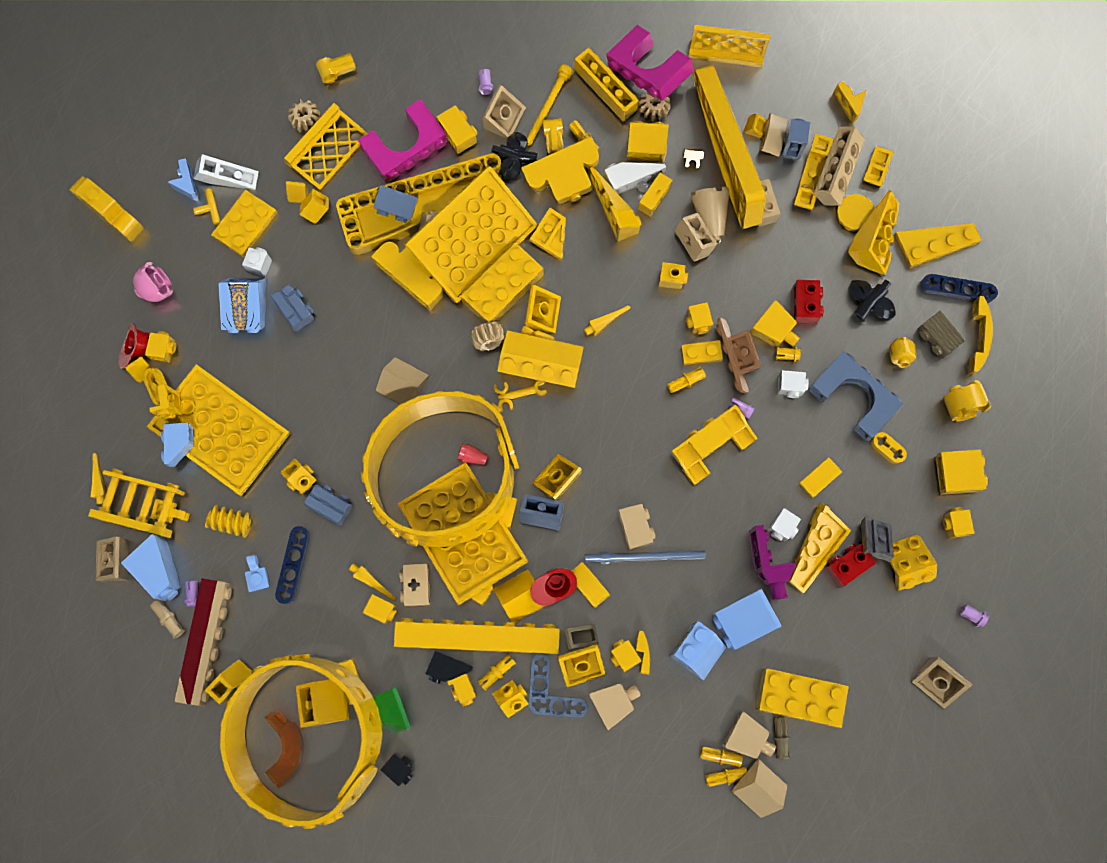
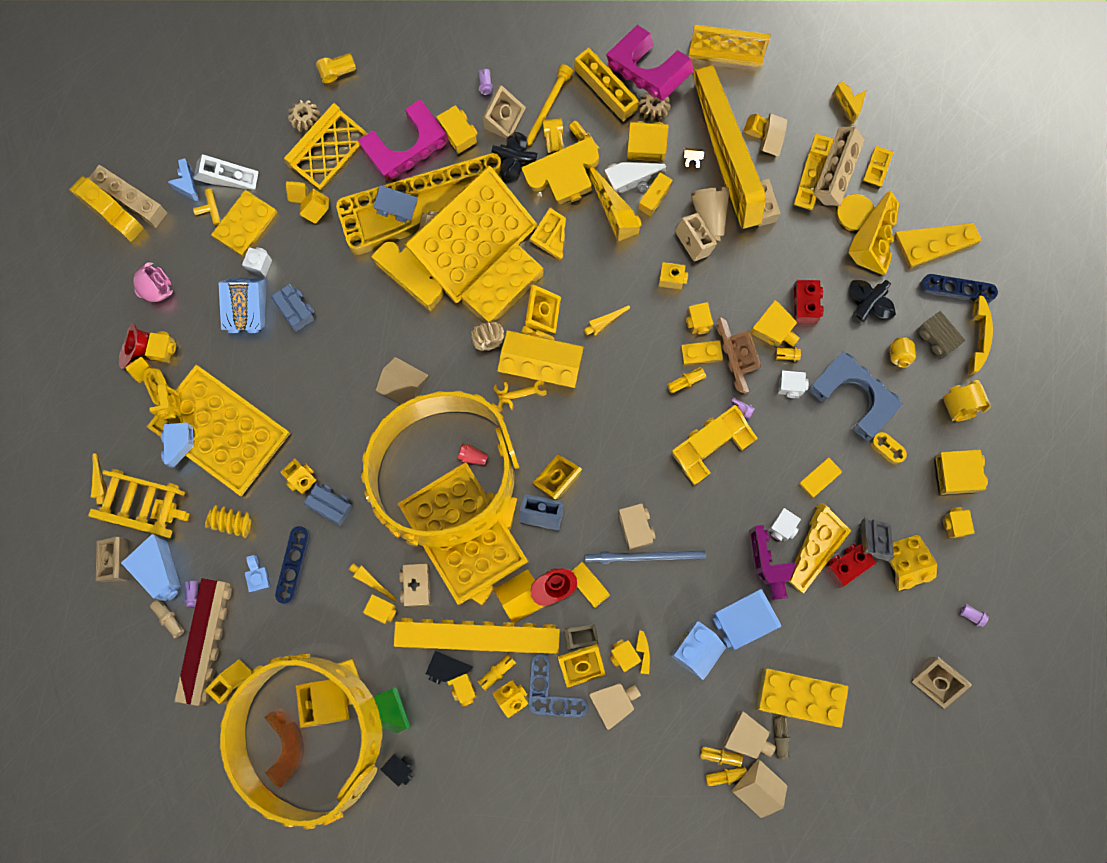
(128, 196): none -> tan brick
(796, 138): sand blue brick -> none

